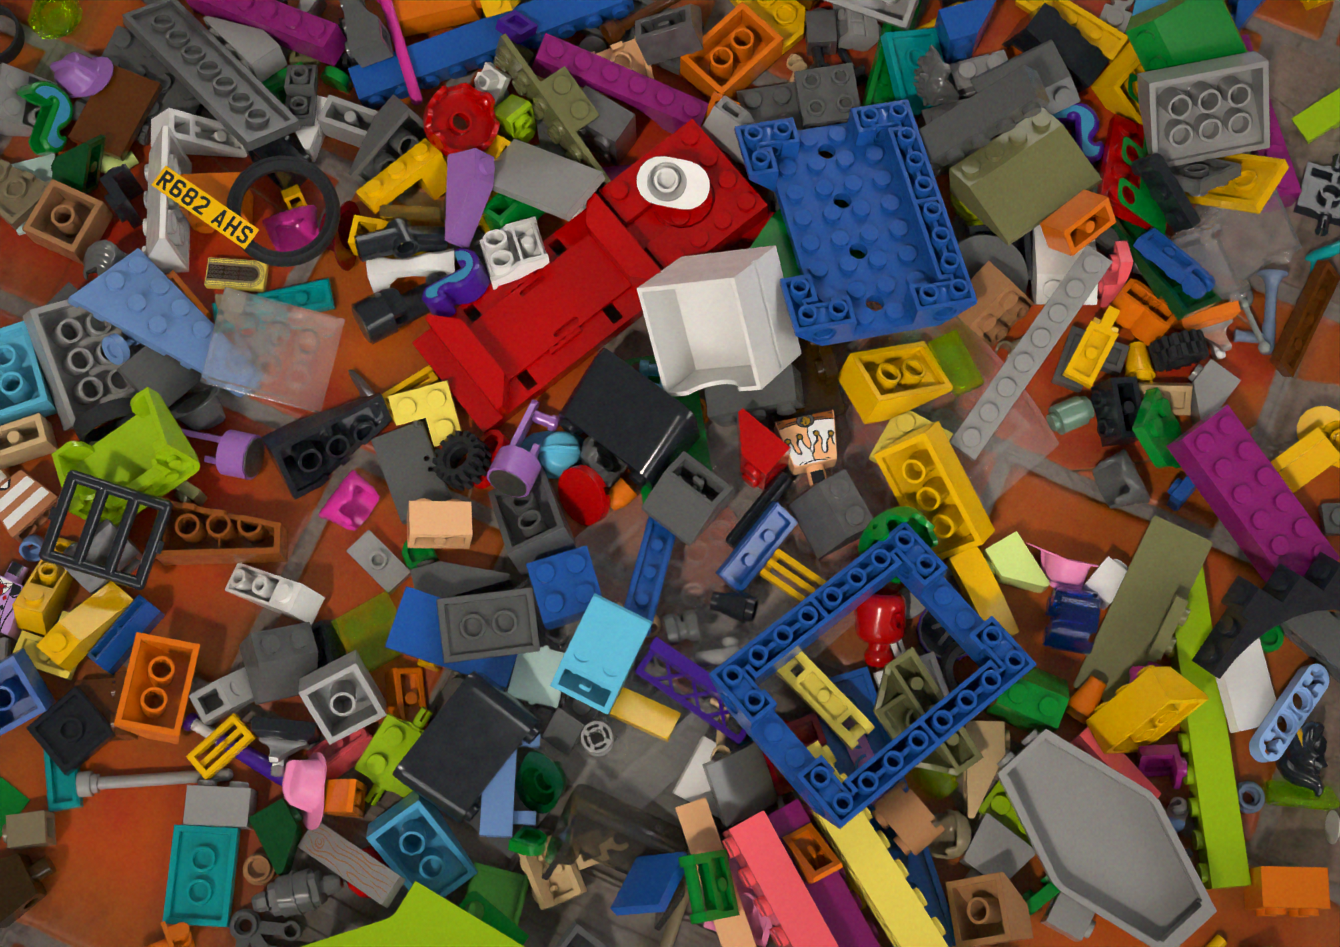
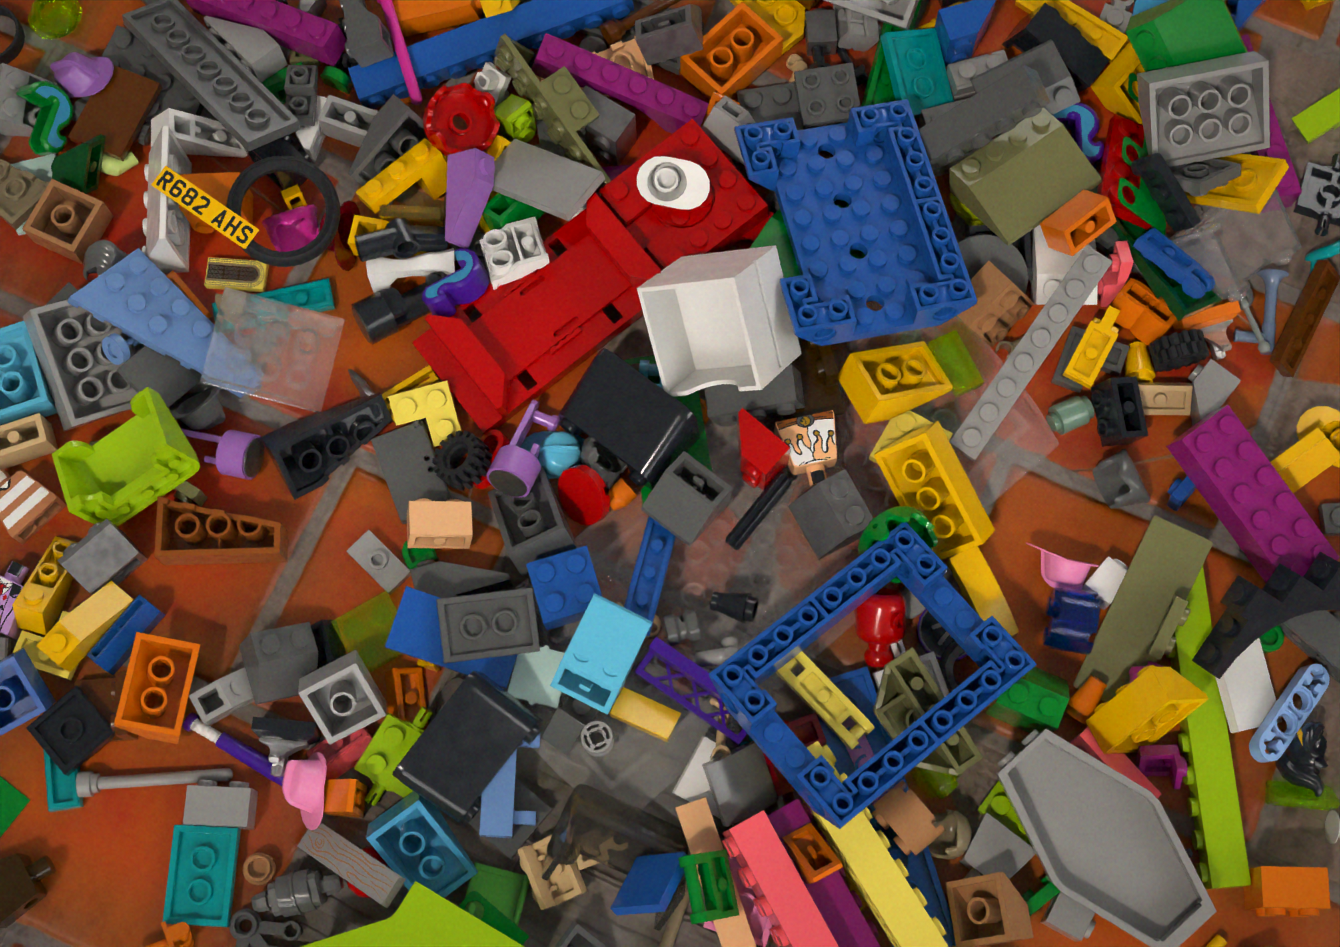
(29, 830): dark tan brick -> none
(32, 553): medium blue hinge -> none
(103, 490): black bar -> none
(104, 412): black tyre -> none
(121, 189): black bracket -> none
(241, 729): yellow tile -> none
(275, 593): white slope -> none
(279, 833): dark green slope -> none
(350, 502): dark pink hair -> none
(516, 27): dark purple plate -> none
(528, 842): green tile -> none
(540, 782): dark green piece -> none
(756, 547): blue tile -> none
(772, 563): yellow tile -> none
(933, 81): dark grey hair -> none
(991, 741): tan slope -> none
(1015, 565): yellowish green slope -> none
(1157, 428): green plate -> none
(1178, 813): light grey arm -> none
(1257, 794): sand blue plate -> none

